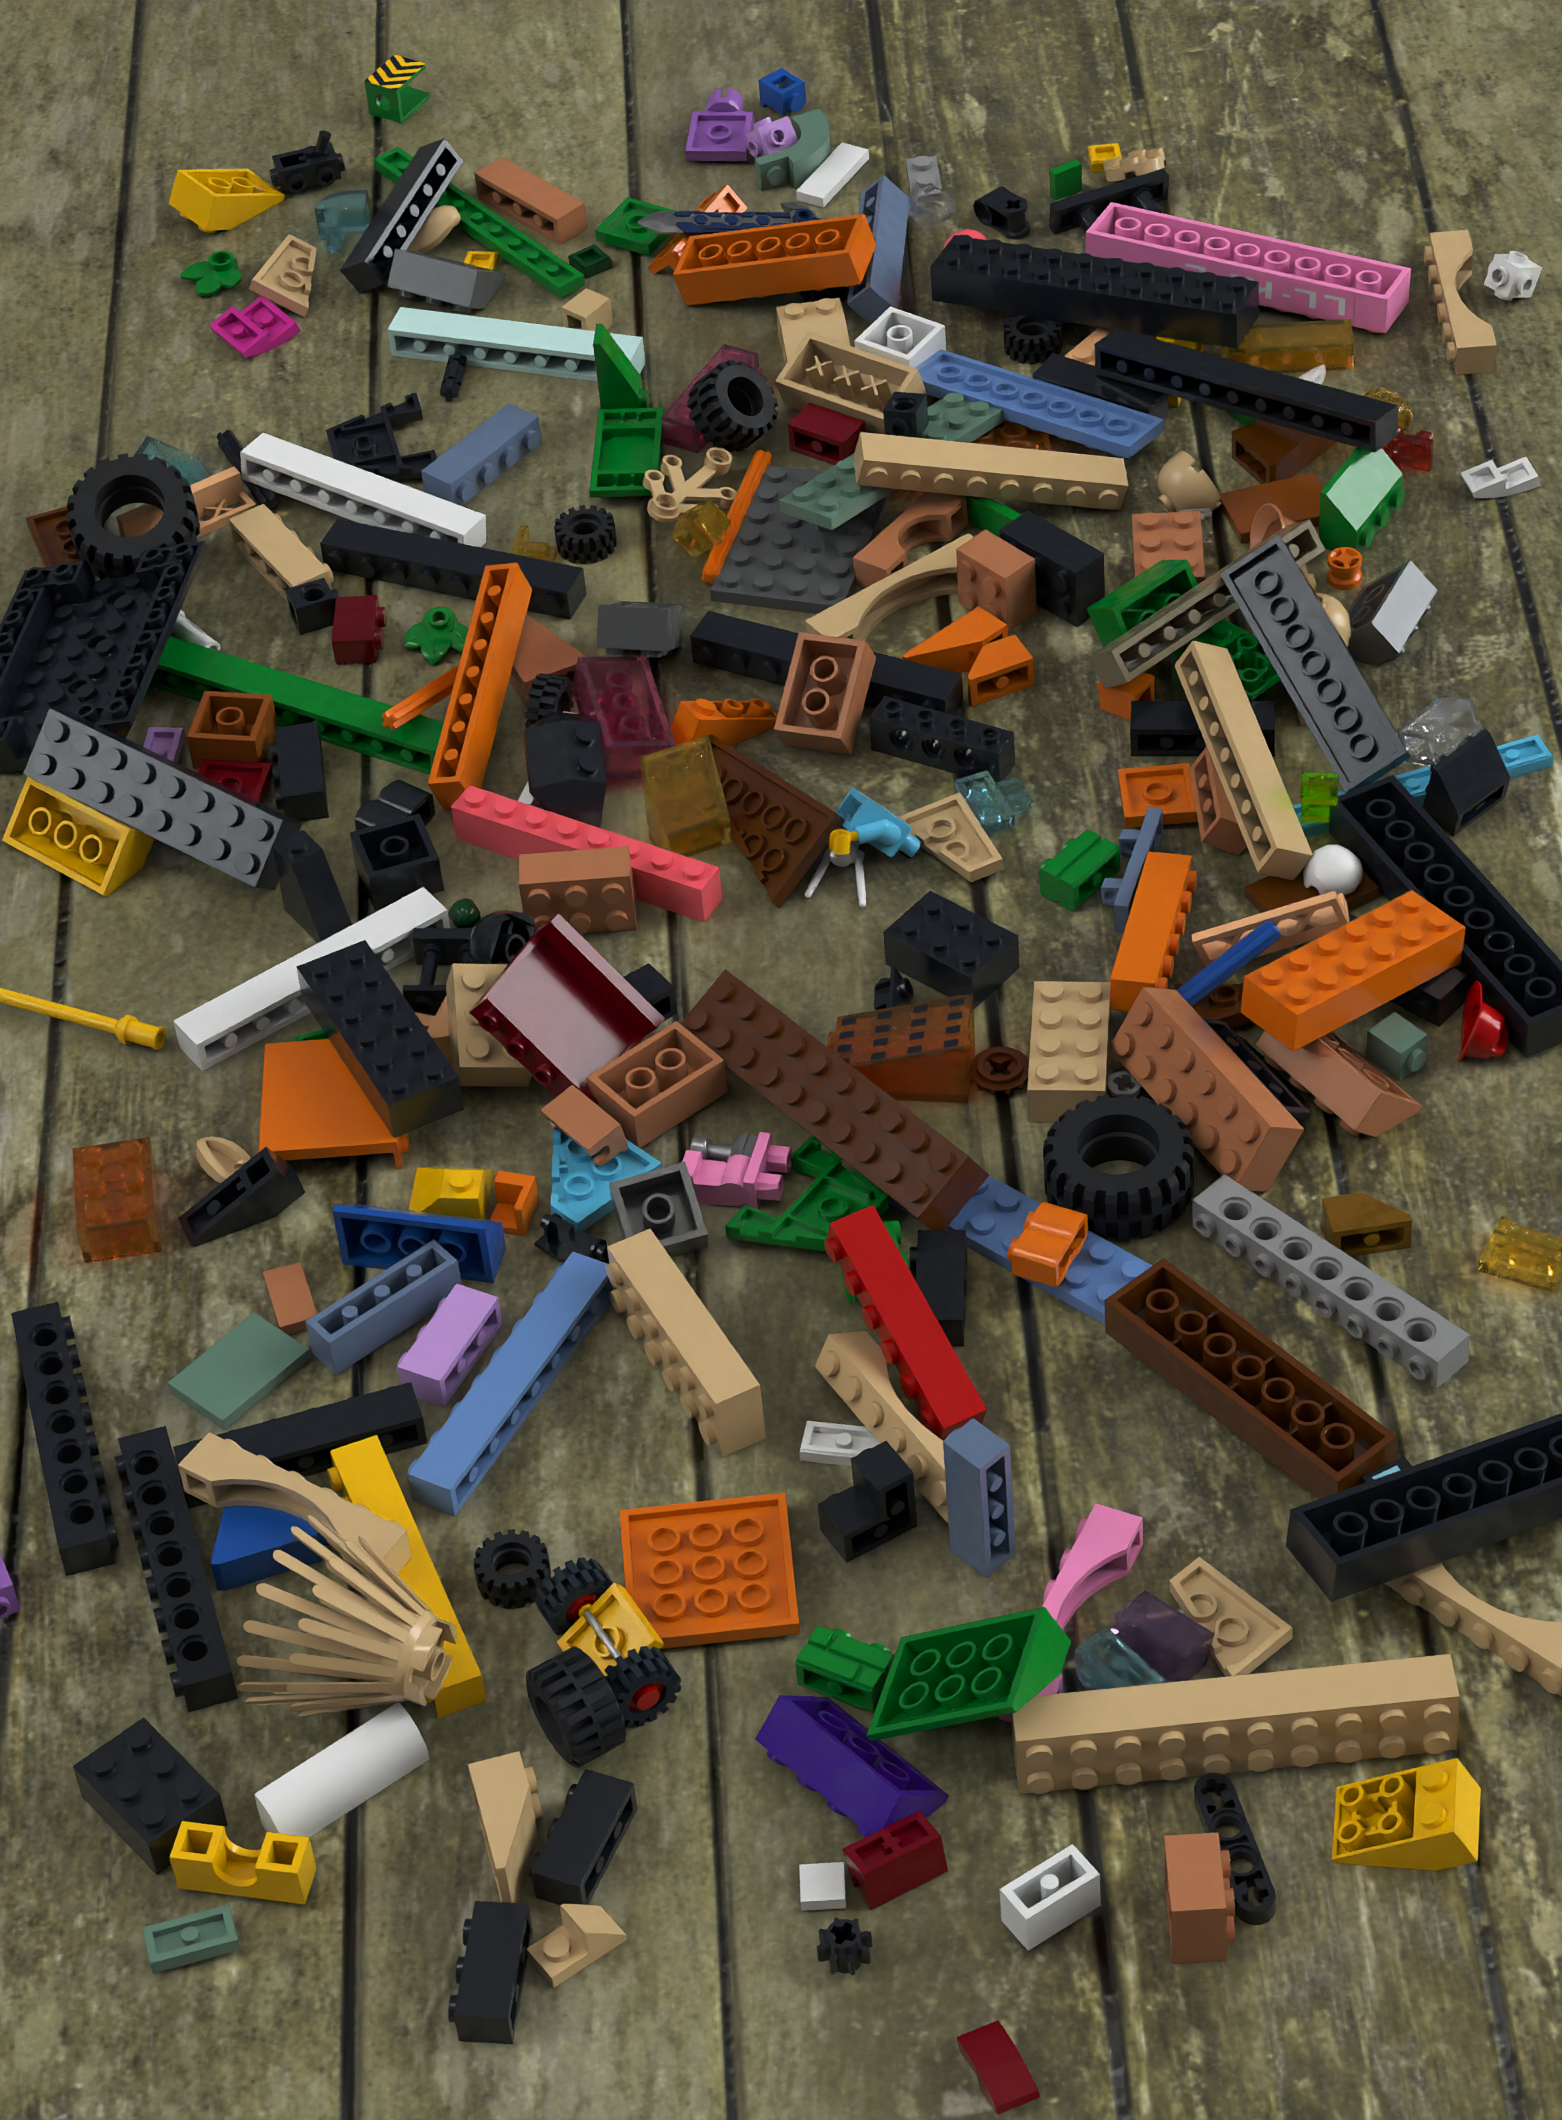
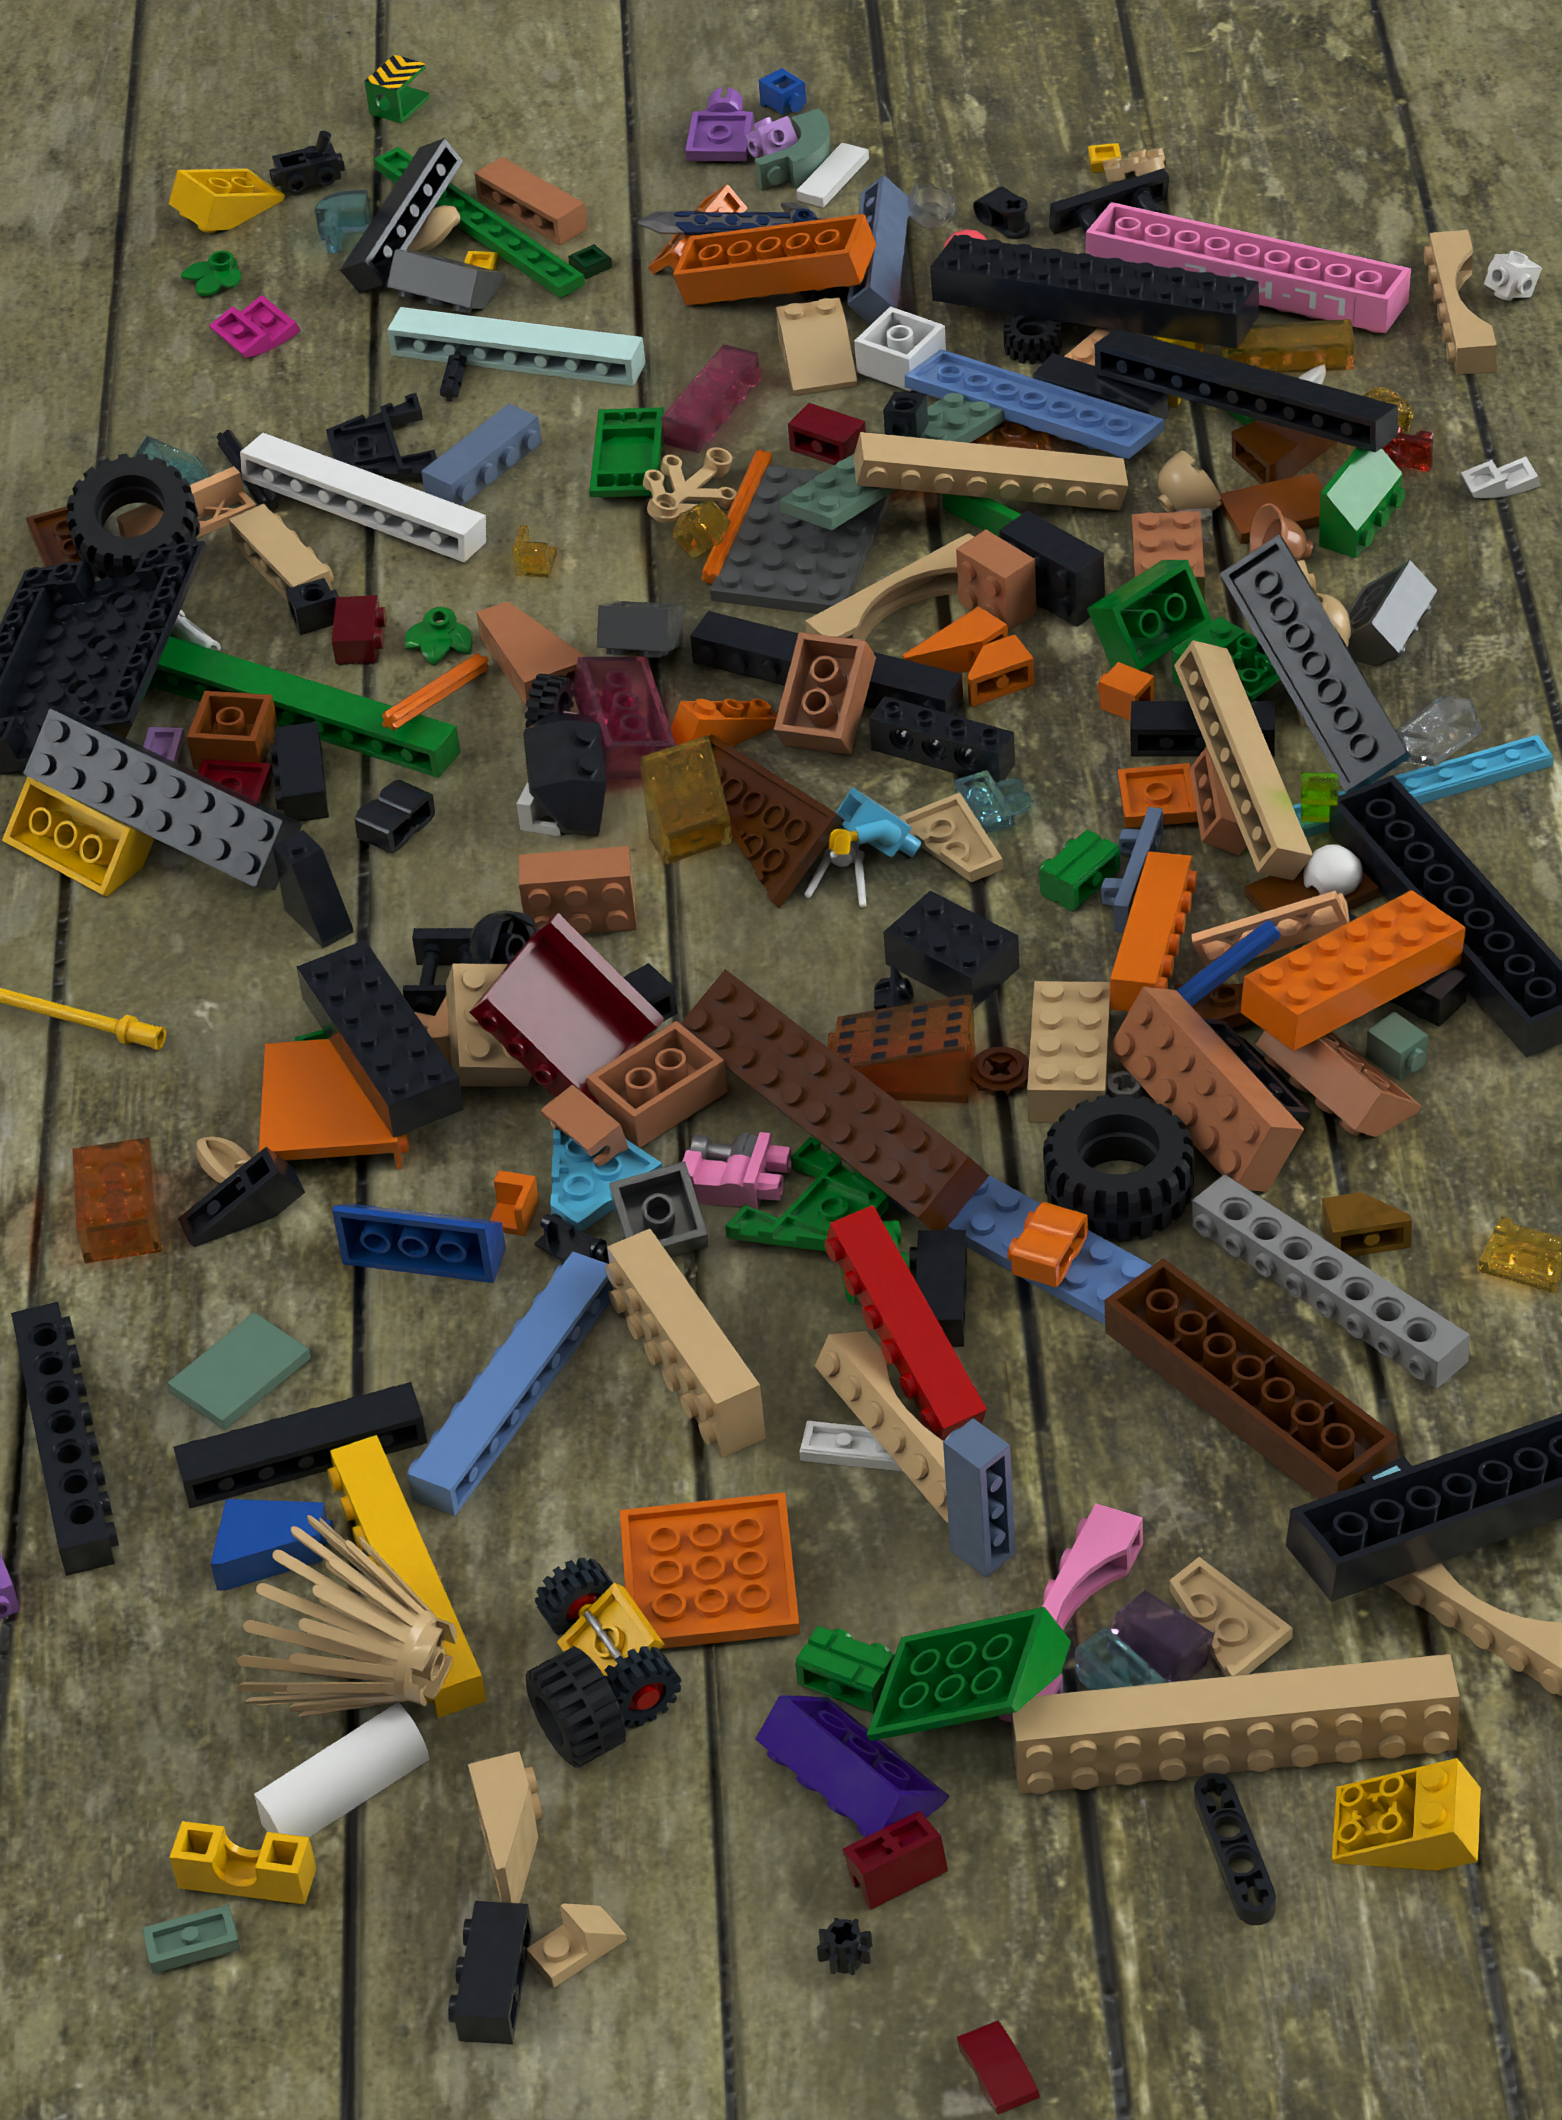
(146, 1792): black brick -> none
(177, 1570): black brick -> none
(230, 1476): tan arch -> none
(275, 996): white brick -> none
(287, 275): tan wing -> none
(290, 1297): nougat tile -> none
(382, 1307): sand blue brick -> none
(396, 860): black brick -> none
(445, 566): black brick -> none
(450, 1344): lavender brick -> none
(452, 1191): yellow slope -> none
(464, 913): dark green hinge -> none
(480, 683): orange brick -> none
(505, 1551): black tyre -> none
(520, 828): coral brick -> none
(583, 1839): black brick -> none
(585, 534): black tyre -> none
(587, 310): tan brick -> none
(616, 376): green slope -> none
(623, 230): green plate -> none
(732, 406): black tyre -> none
(822, 1886): white tile -> none
(844, 380): tan brick -> none
(874, 1508): black brick -> none
(923, 171): light grey plate -> none
(929, 519): nougat arch -> none
(1050, 1897): white brick -> none
(1065, 179): green tile -> none
(1187, 616): dark tan brick -> none
(1198, 1898): nougat brick -> none
(1344, 568): orange wheel -> none
(1466, 783): black slope -> none
(1482, 1028): red piece -> none

